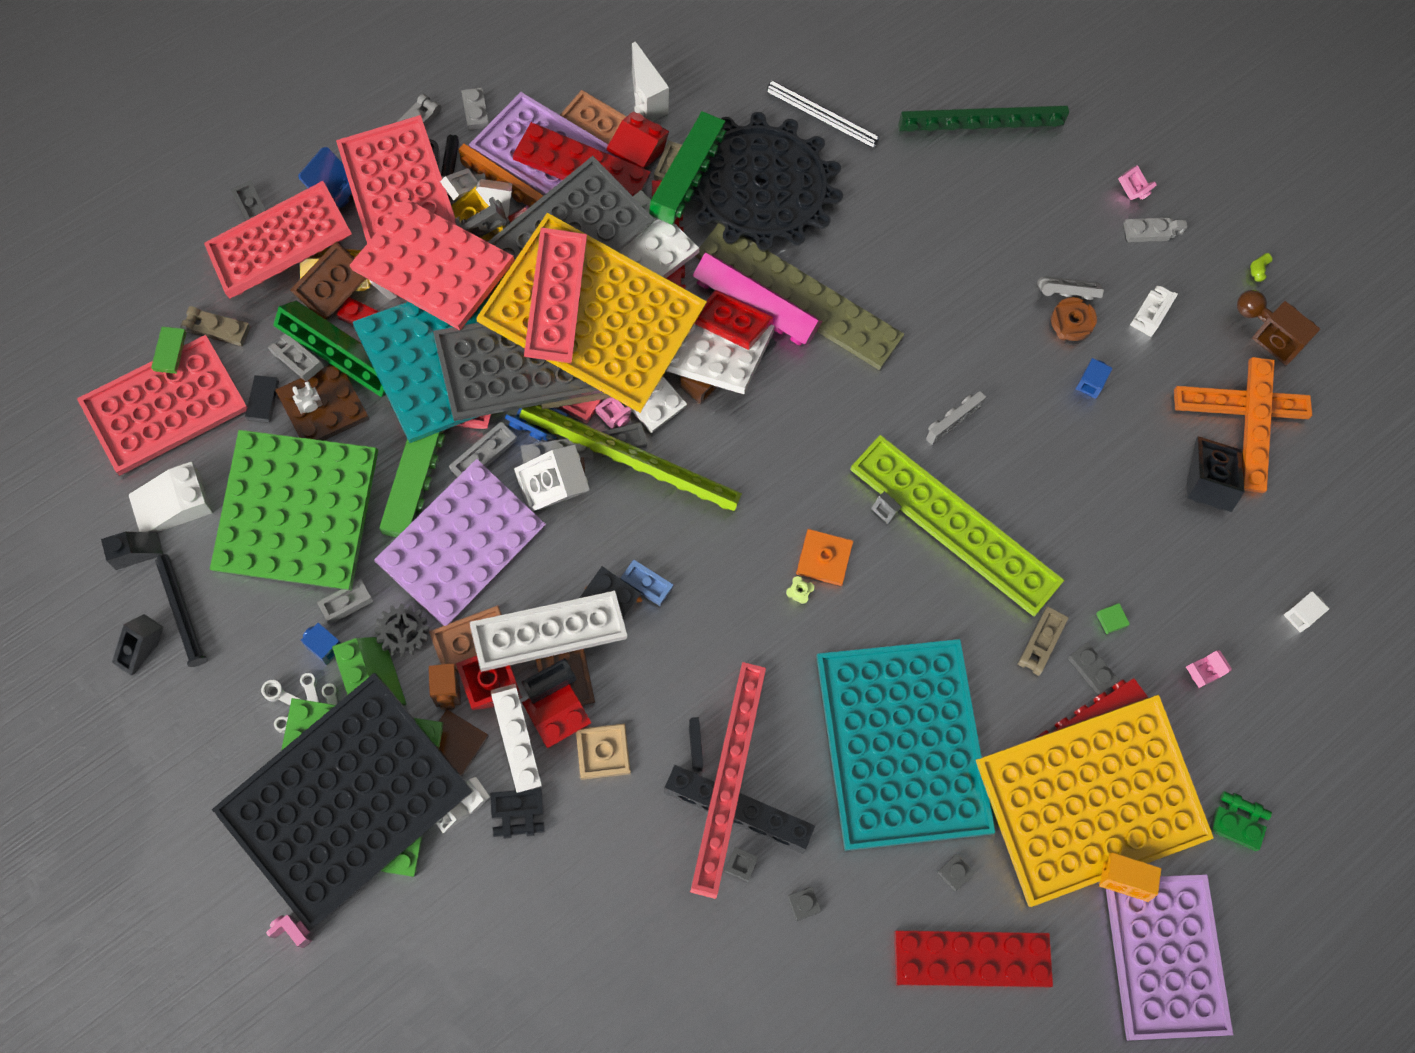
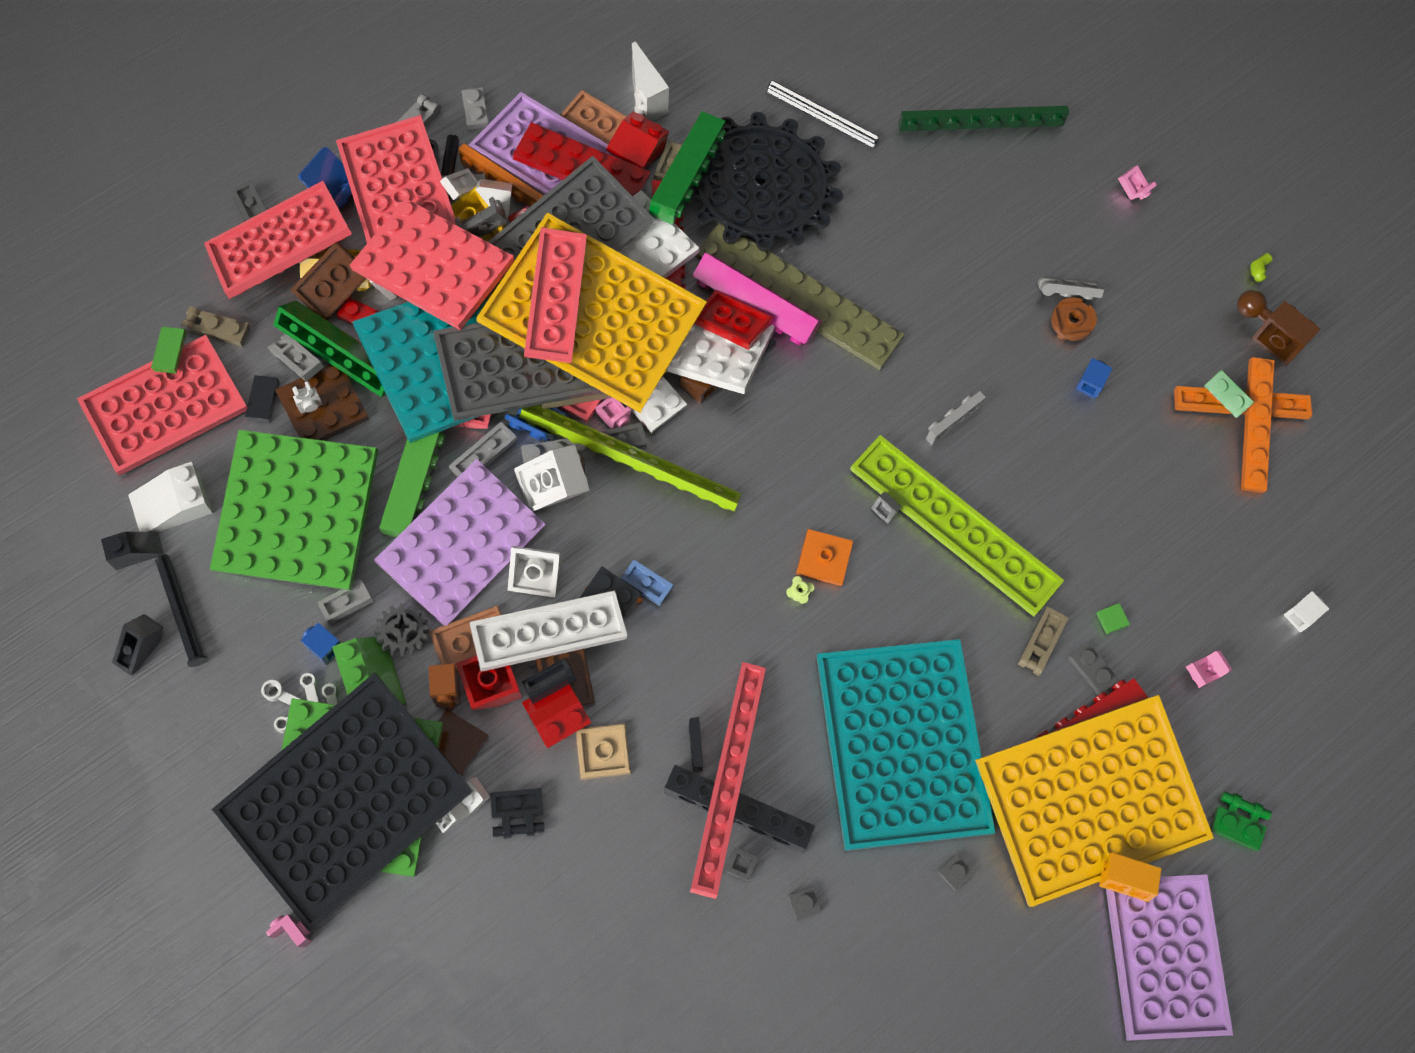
(515, 738): white brick -> none
(534, 571): none -> white slope
(973, 959): red plate -> none
(1153, 229): light grey hinge -> none
(1153, 310): white hinge -> none
(1215, 475): black slope -> none
(1229, 394): none -> plate

